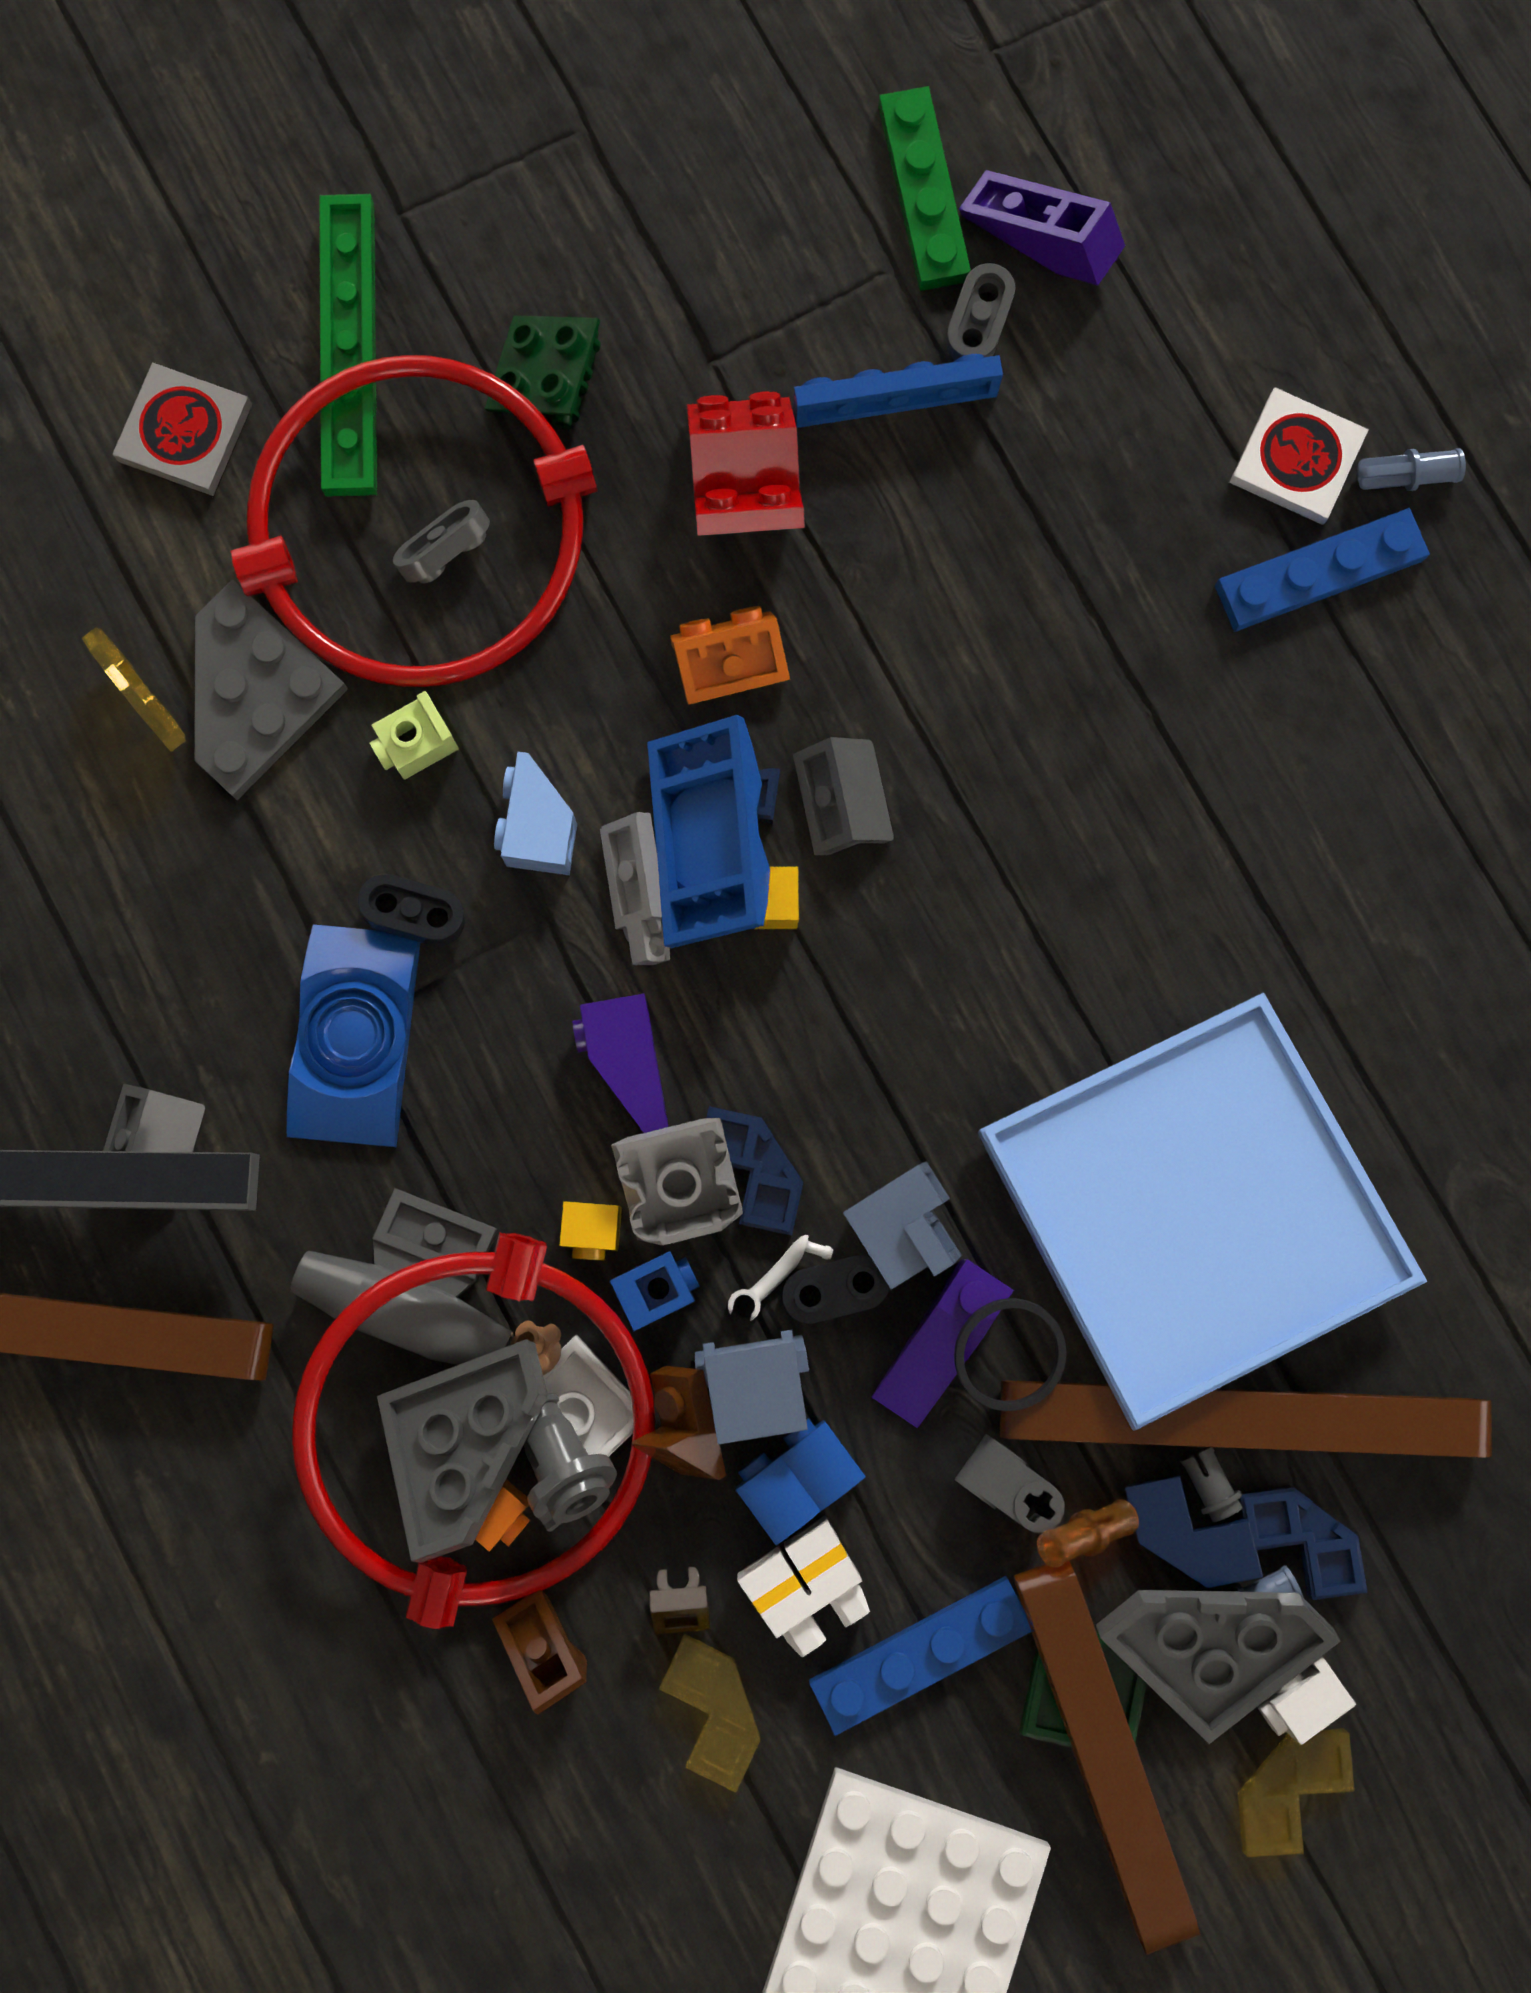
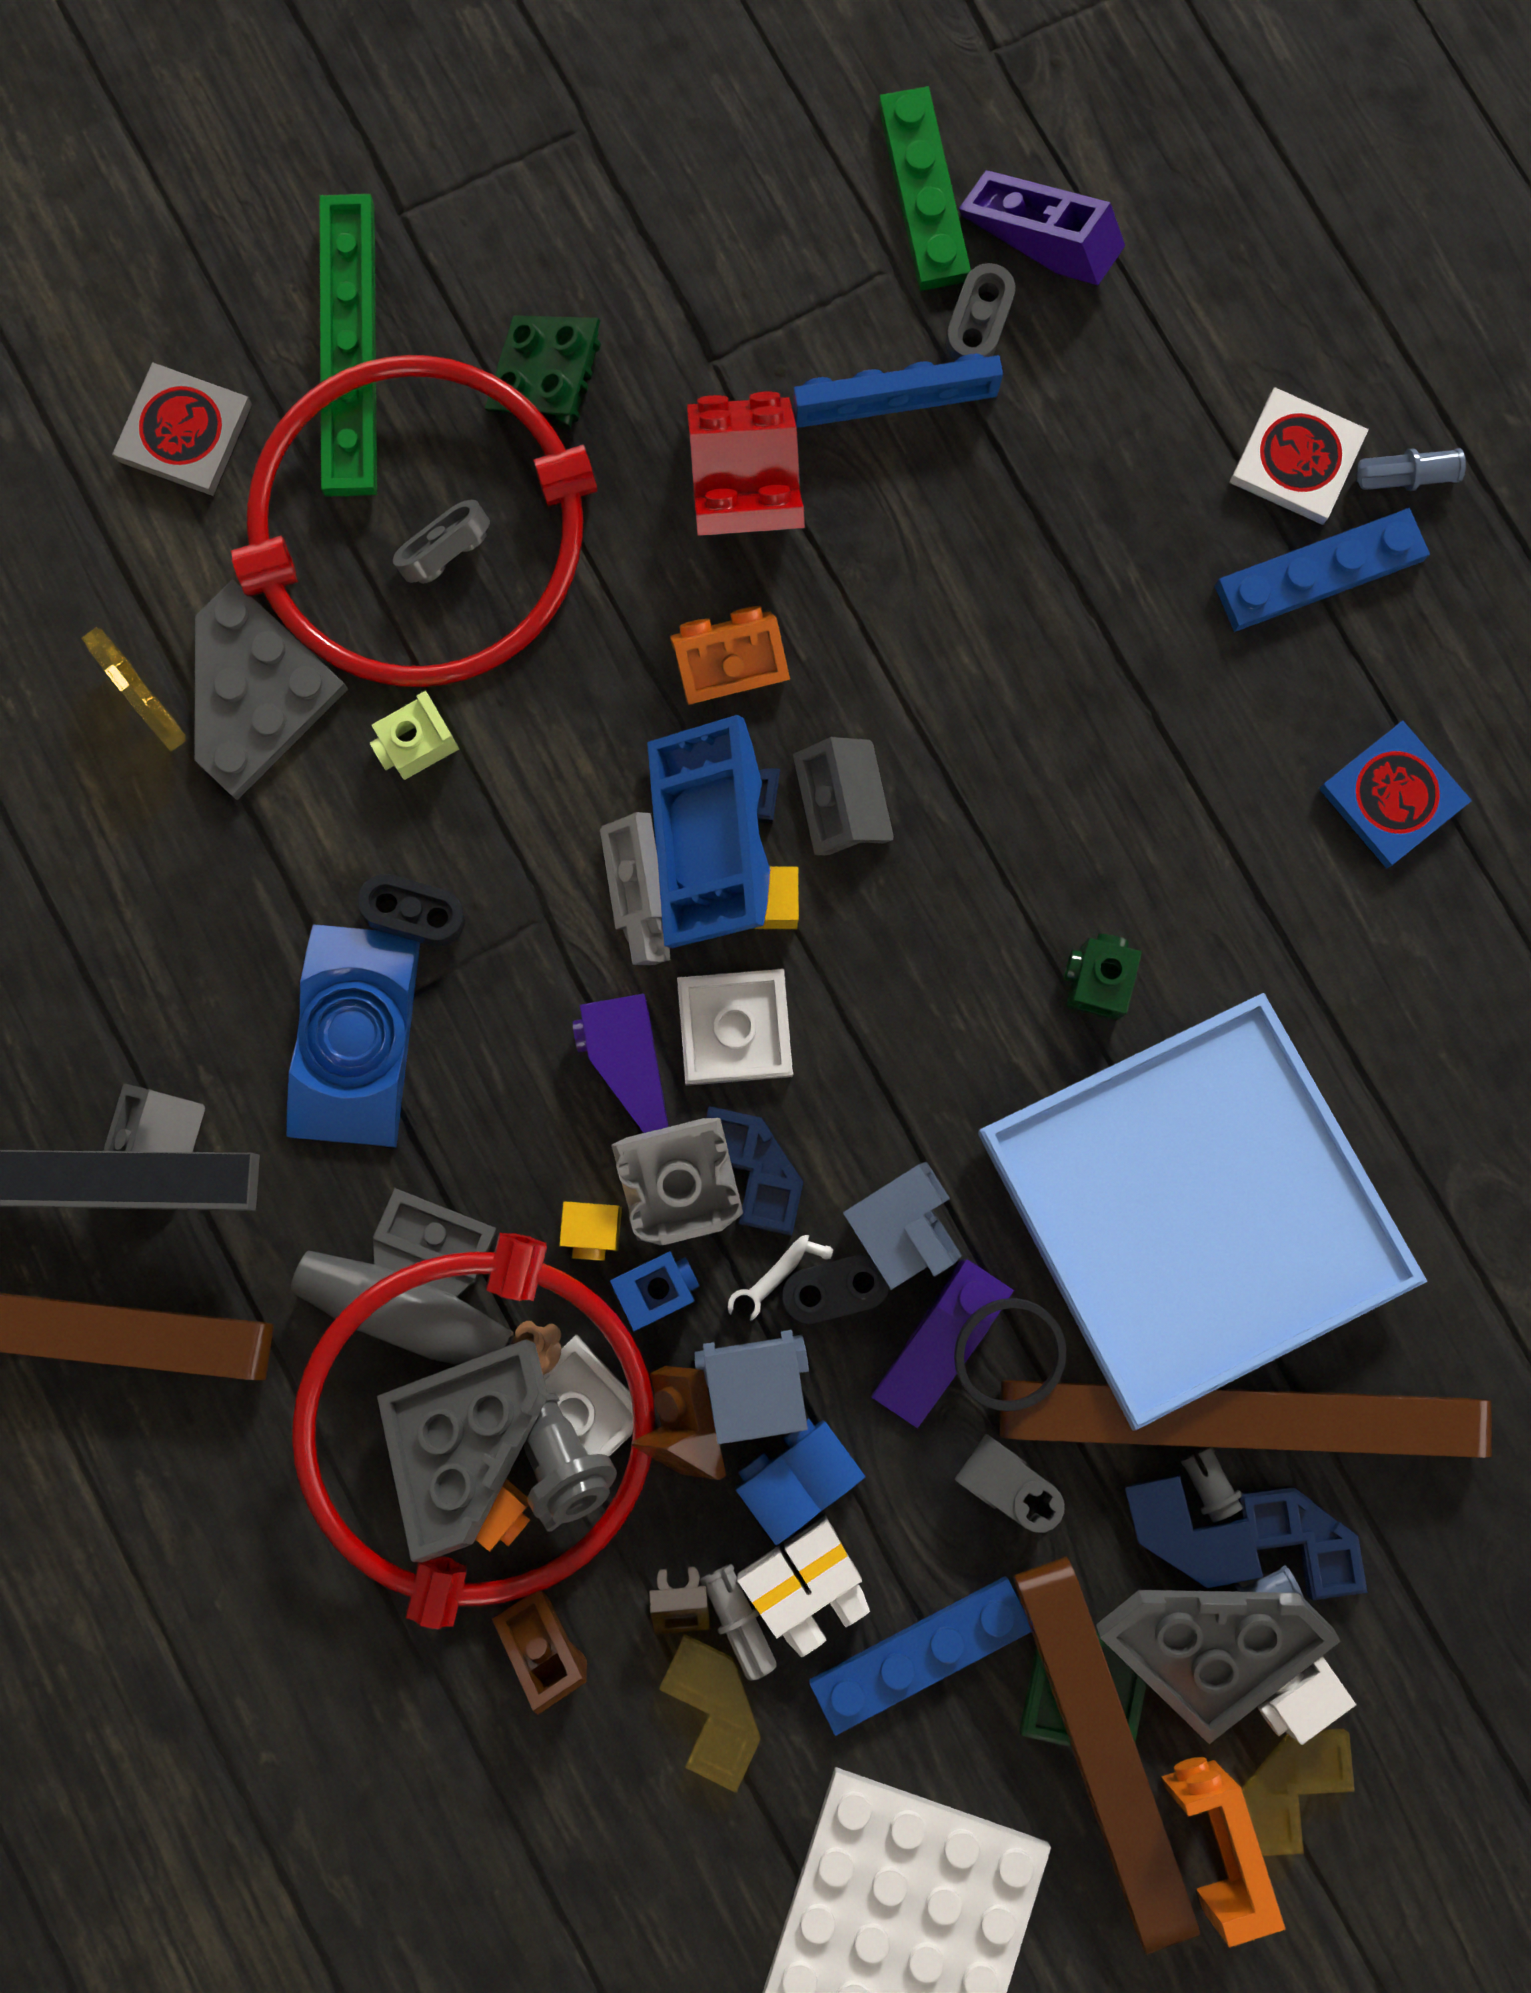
(538, 822): light blue slope -> none
(734, 1027): none -> white tile
(739, 1622): none -> light grey axle
(1087, 1533): clear orange pin -> none
(1102, 976): none -> dark green brick
(1245, 1902): none -> orange window
(1395, 794): none -> tile

